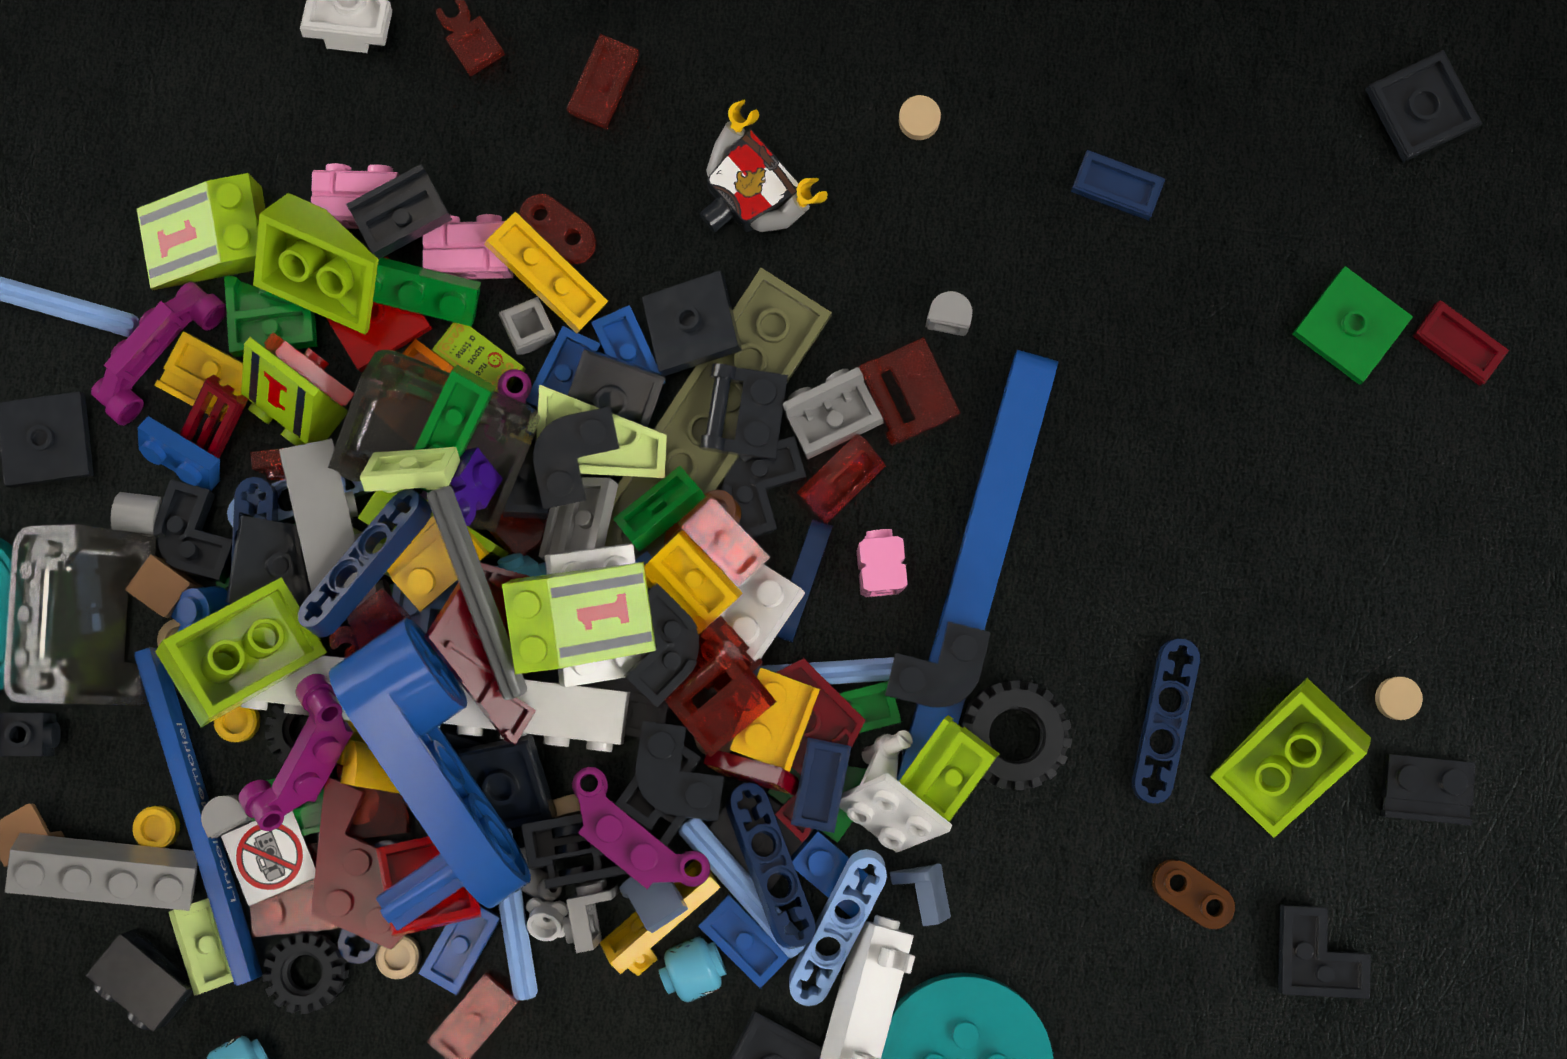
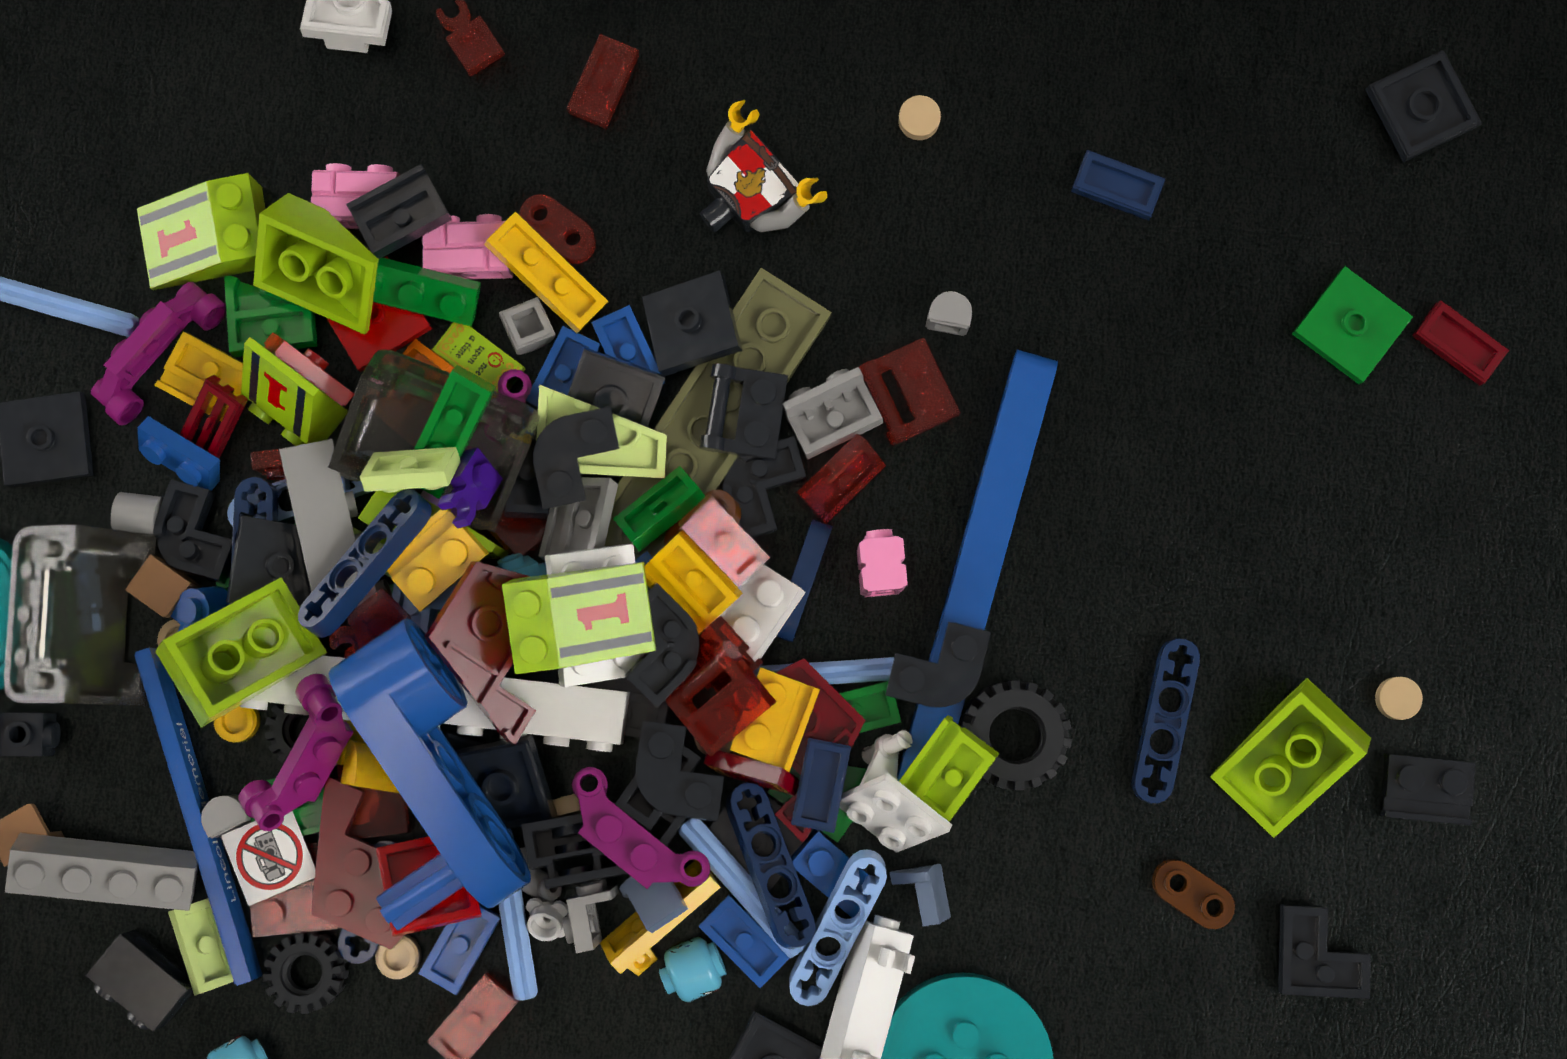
(156, 827): yellow tile -> none
(476, 591): dark grey axle -> none

